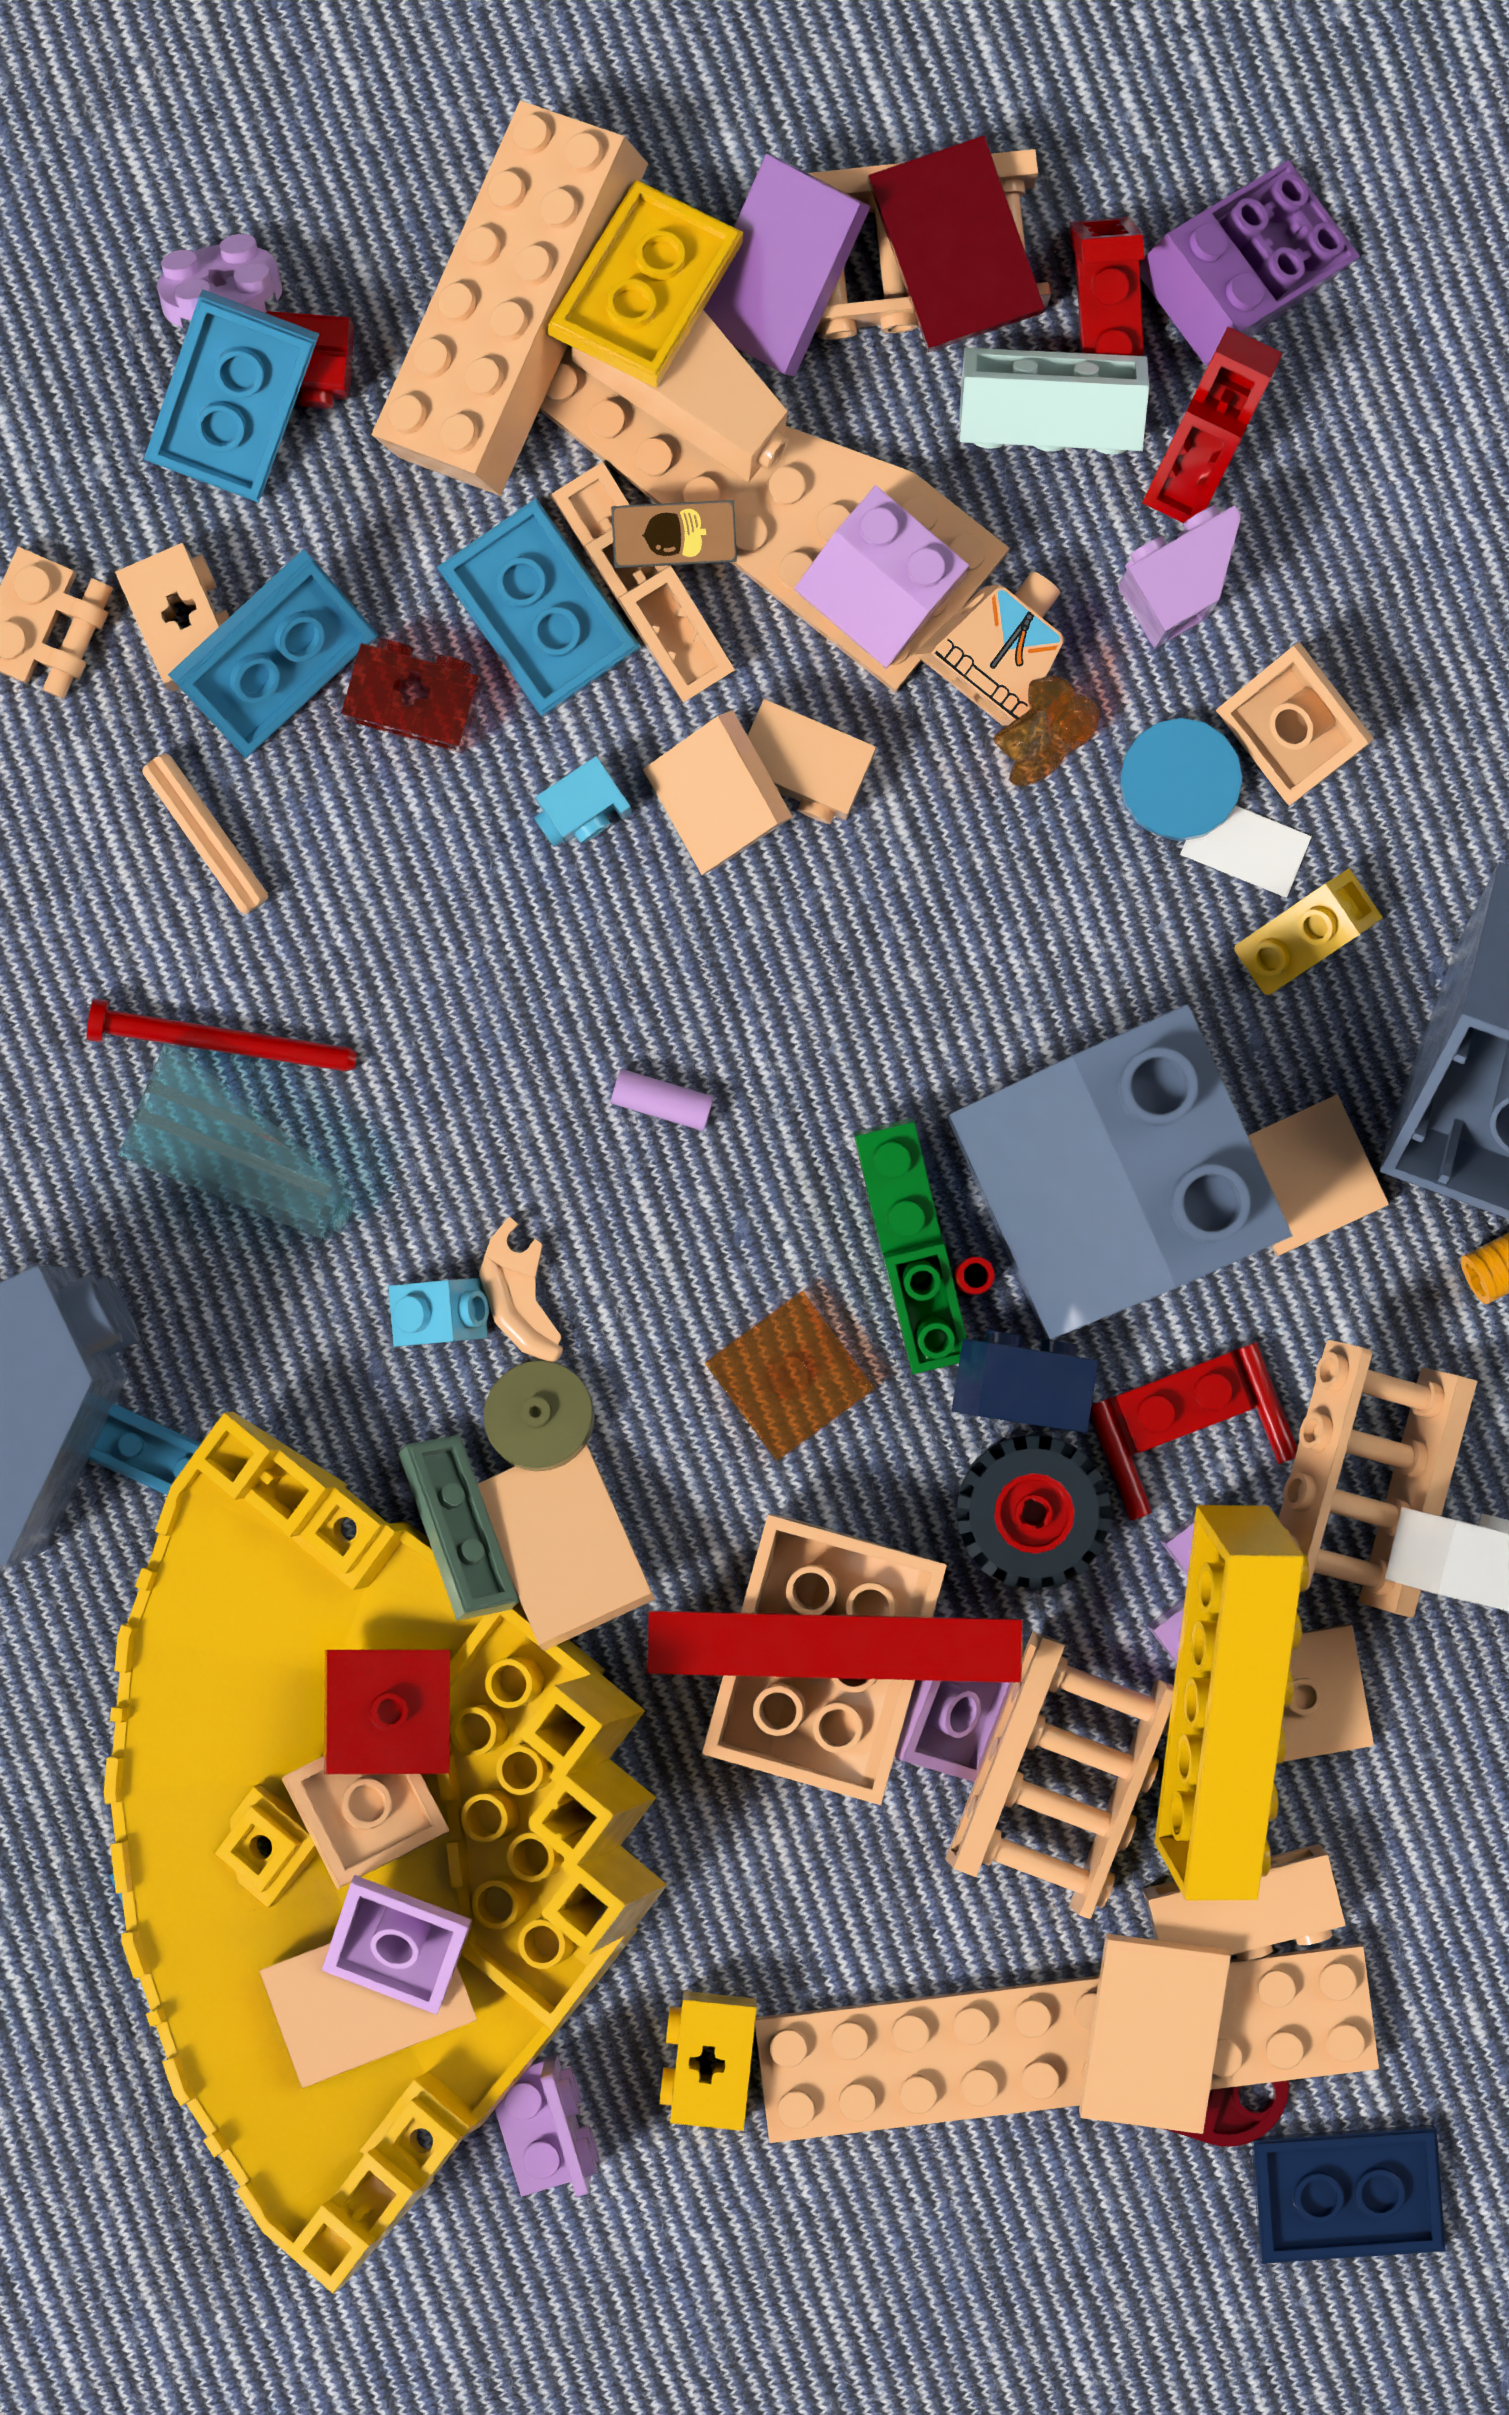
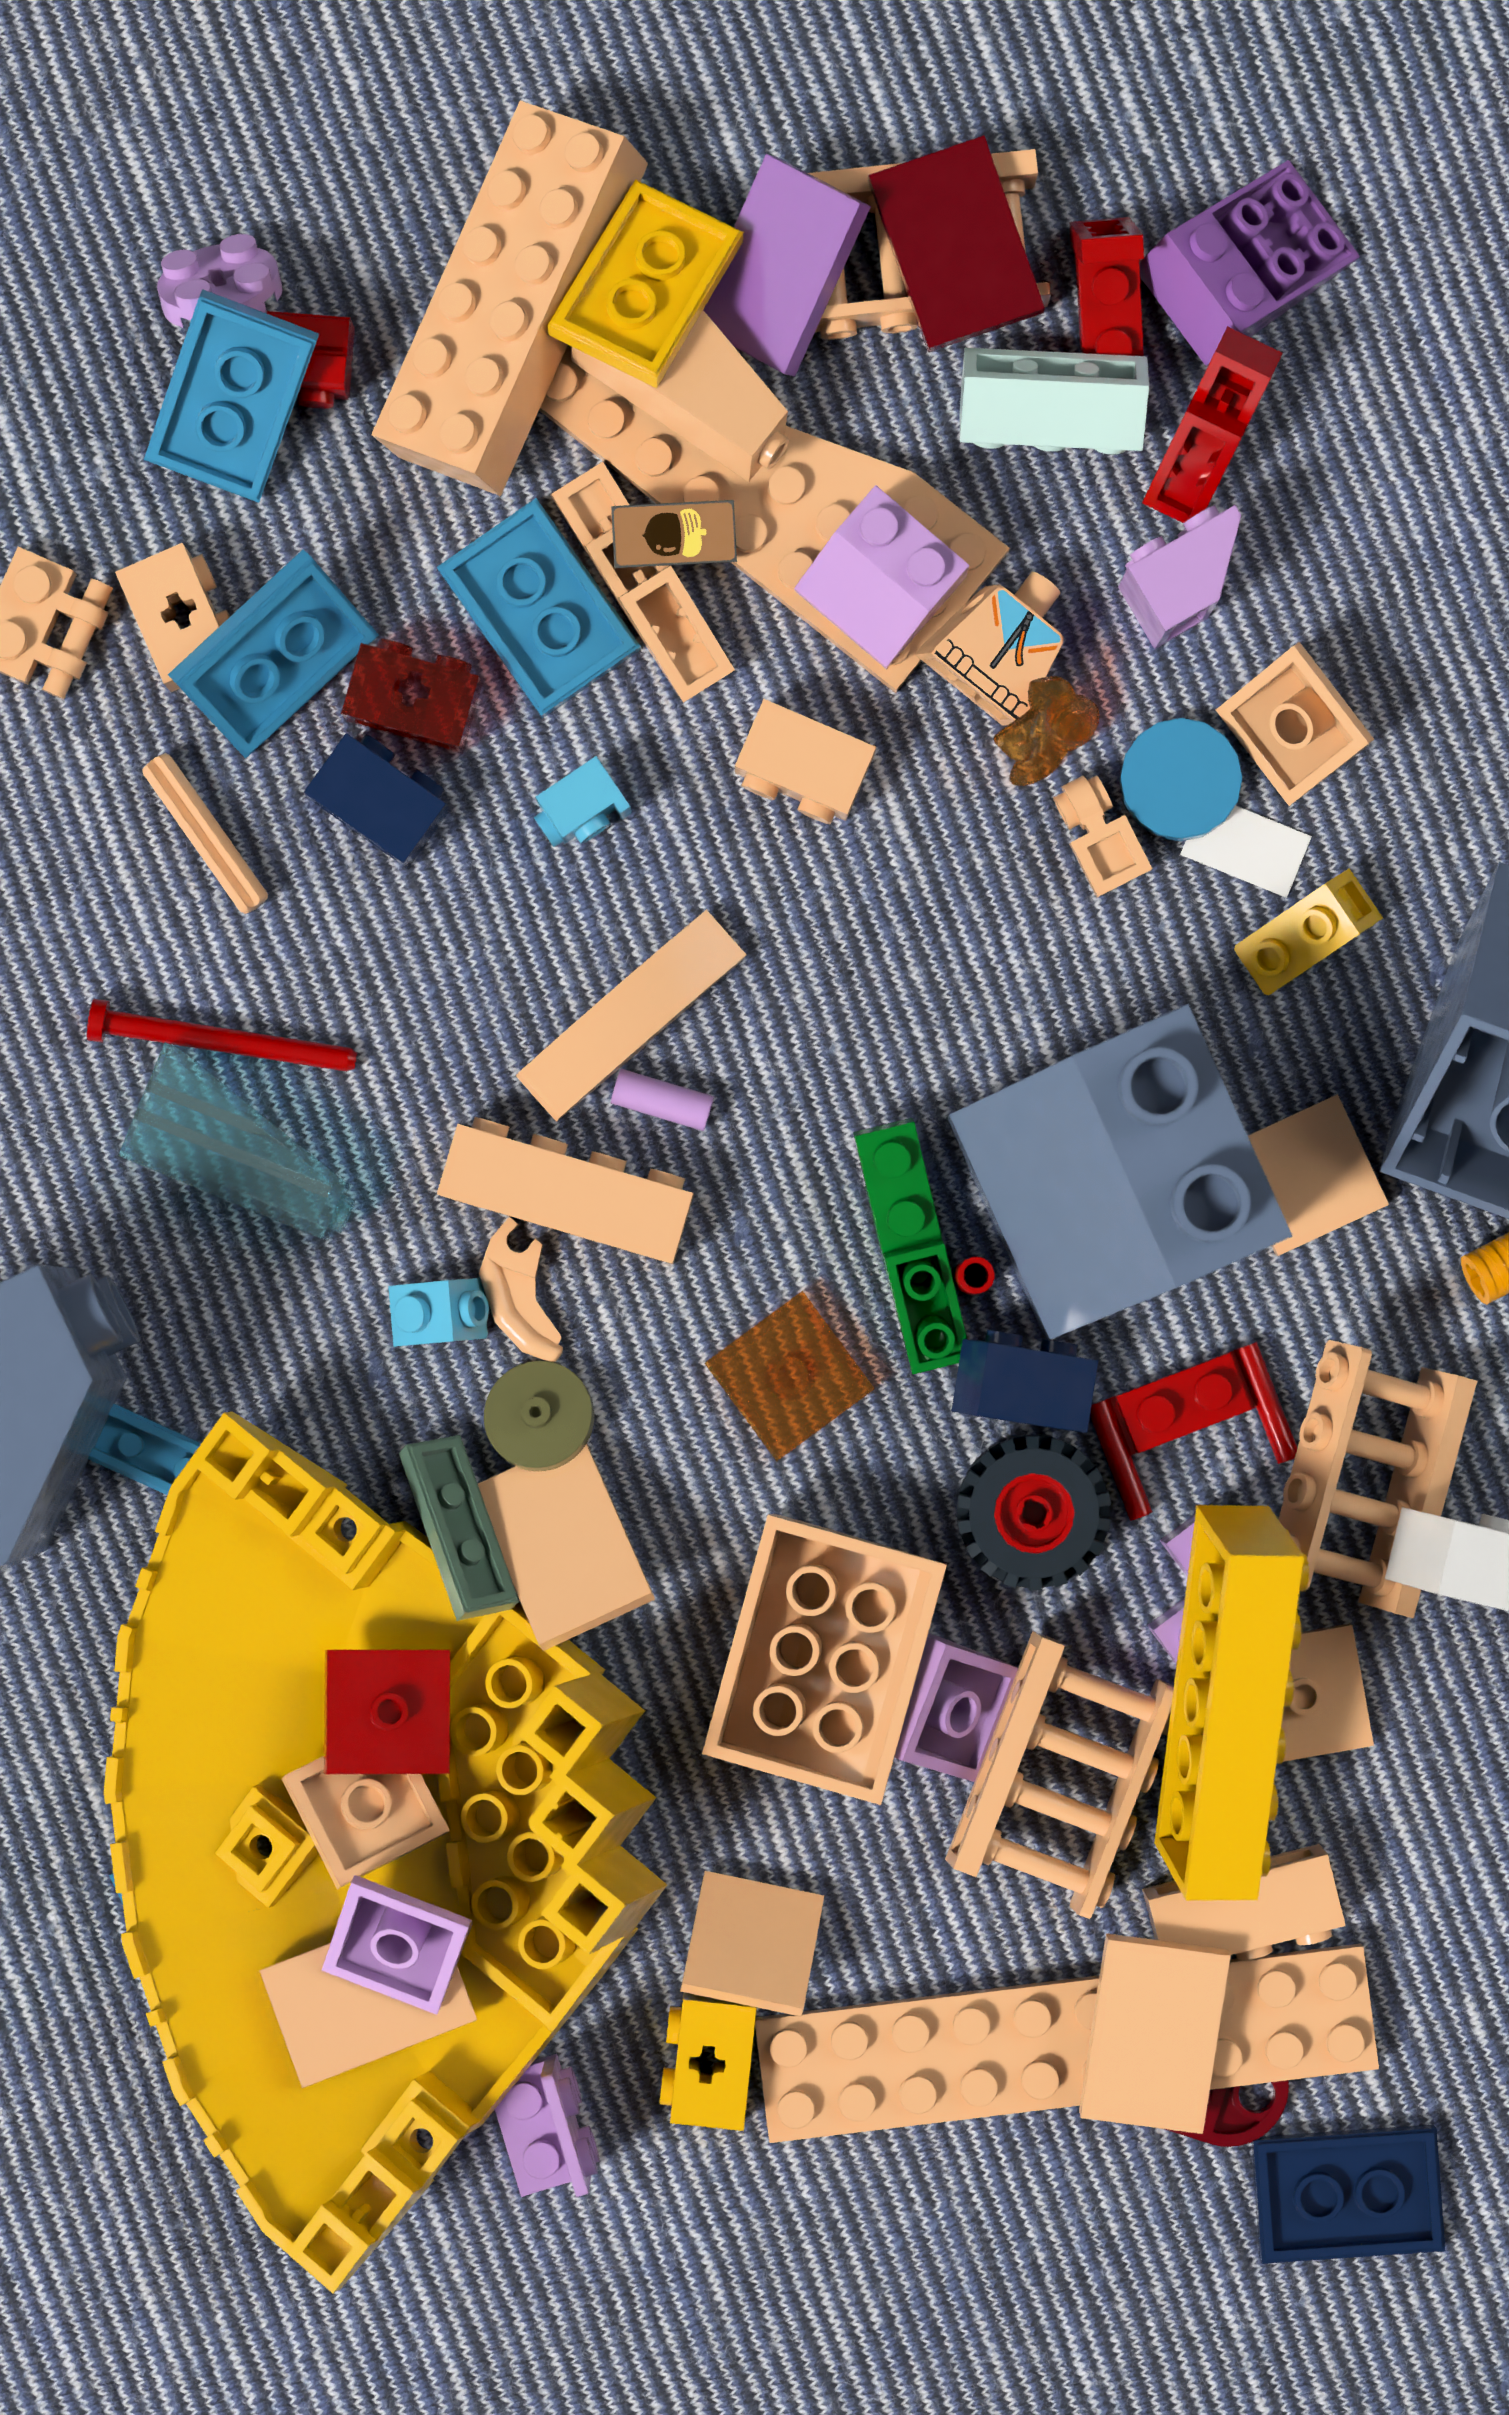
(378, 799): none -> dark blue brick
(566, 1192): none -> light nougat brick
(631, 1015): none -> light nougat slope
(717, 792): light nougat tile -> none
(752, 1943): none -> light nougat tile
(835, 1646): red tile -> none
(1109, 851): none -> light nougat plate

